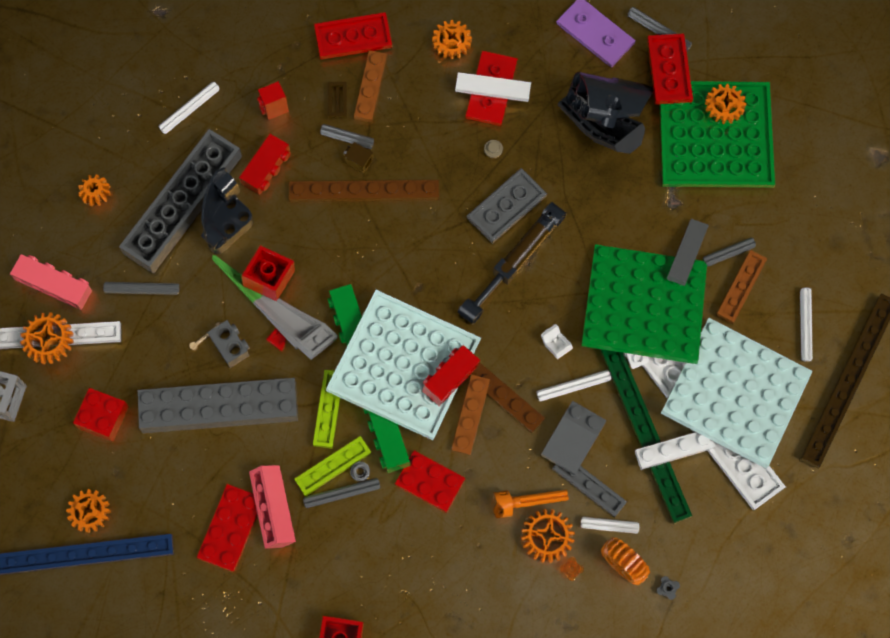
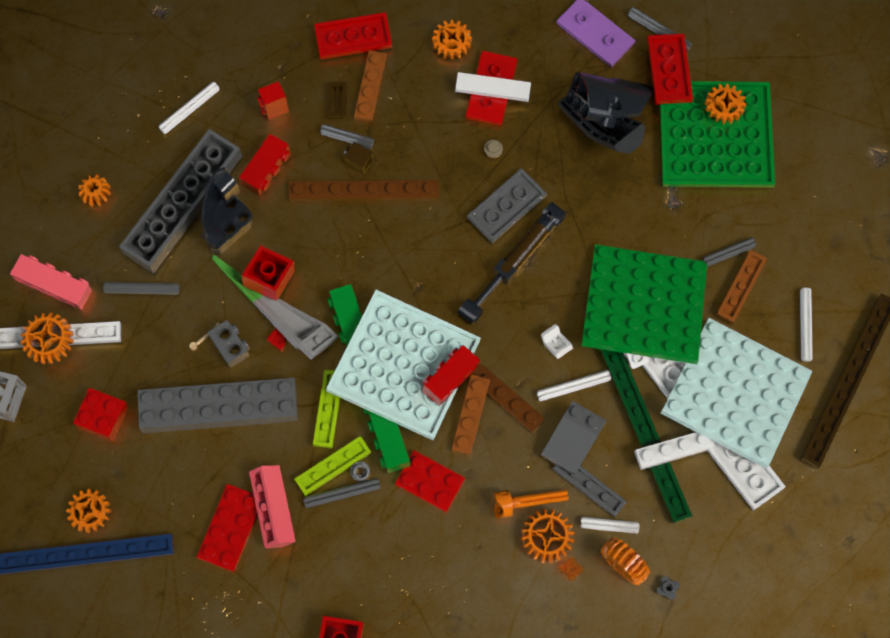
(687, 252): dark grey tile -> none

